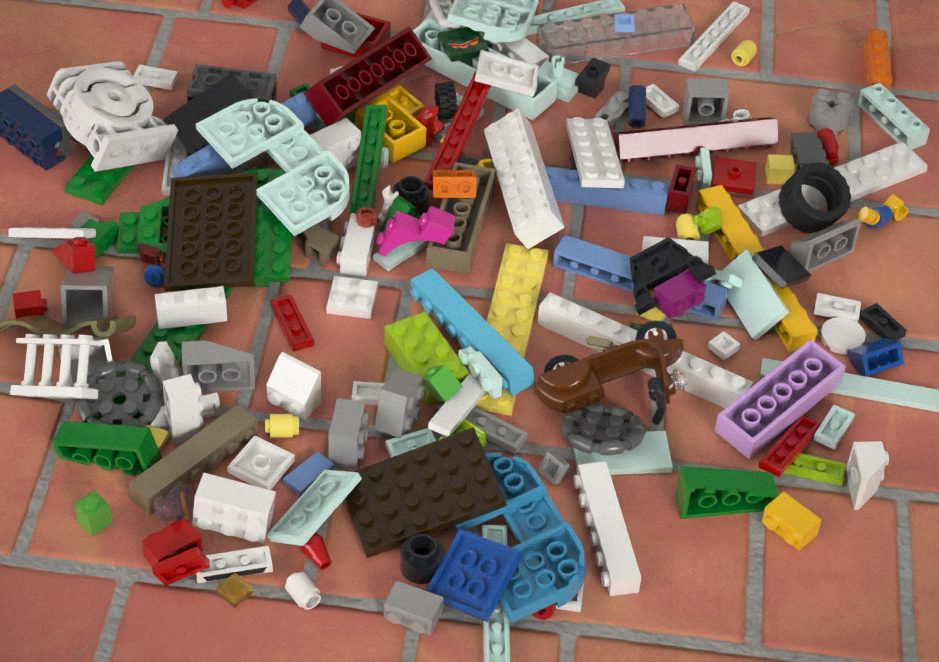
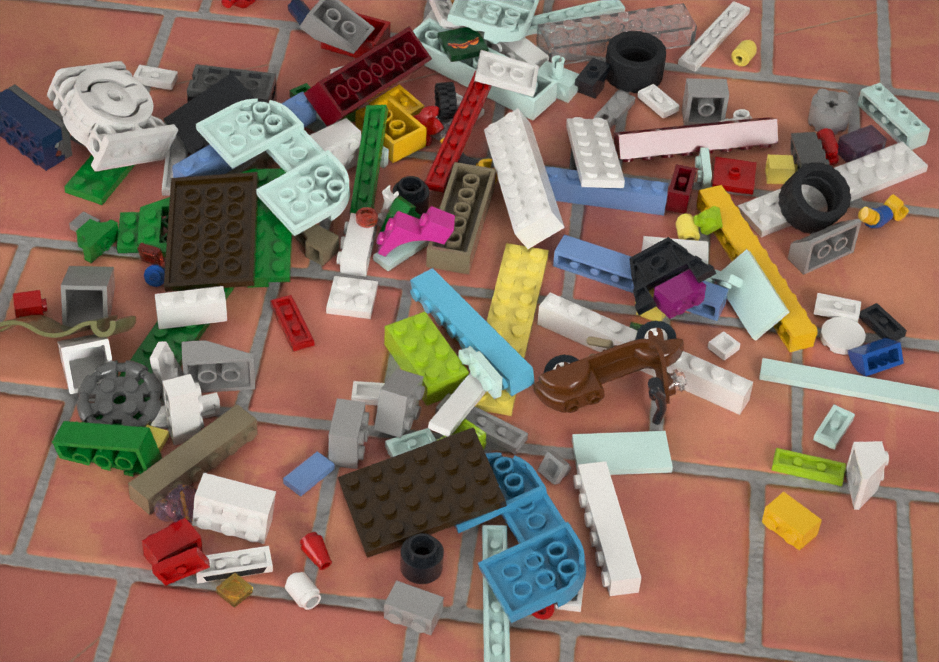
(51, 232): white tile -> none
(63, 387): white fence -> none
(77, 254): red slope -> none
(93, 513): bright green brick -> none
(261, 463): white plate -> none
(282, 425): light yellow brick -> none
(294, 386): white slope -> none
(313, 507): light aqua tile -> none
(441, 382): bright green brick -> none
(454, 183): orange bracket -> none
(474, 574): blue plate -> none
(602, 429): dark grey plate -> none
(624, 23): light blue tile -> none
(635, 61): none -> black tyre
(637, 106): dark blue axle -> none
(722, 491): green wedge -> none
(779, 399): lavender brick -> none
(781, 266): black tile -> none
(789, 446): red tile -> none
(860, 143): none -> clear purple brick
(877, 58): orange brick -> none

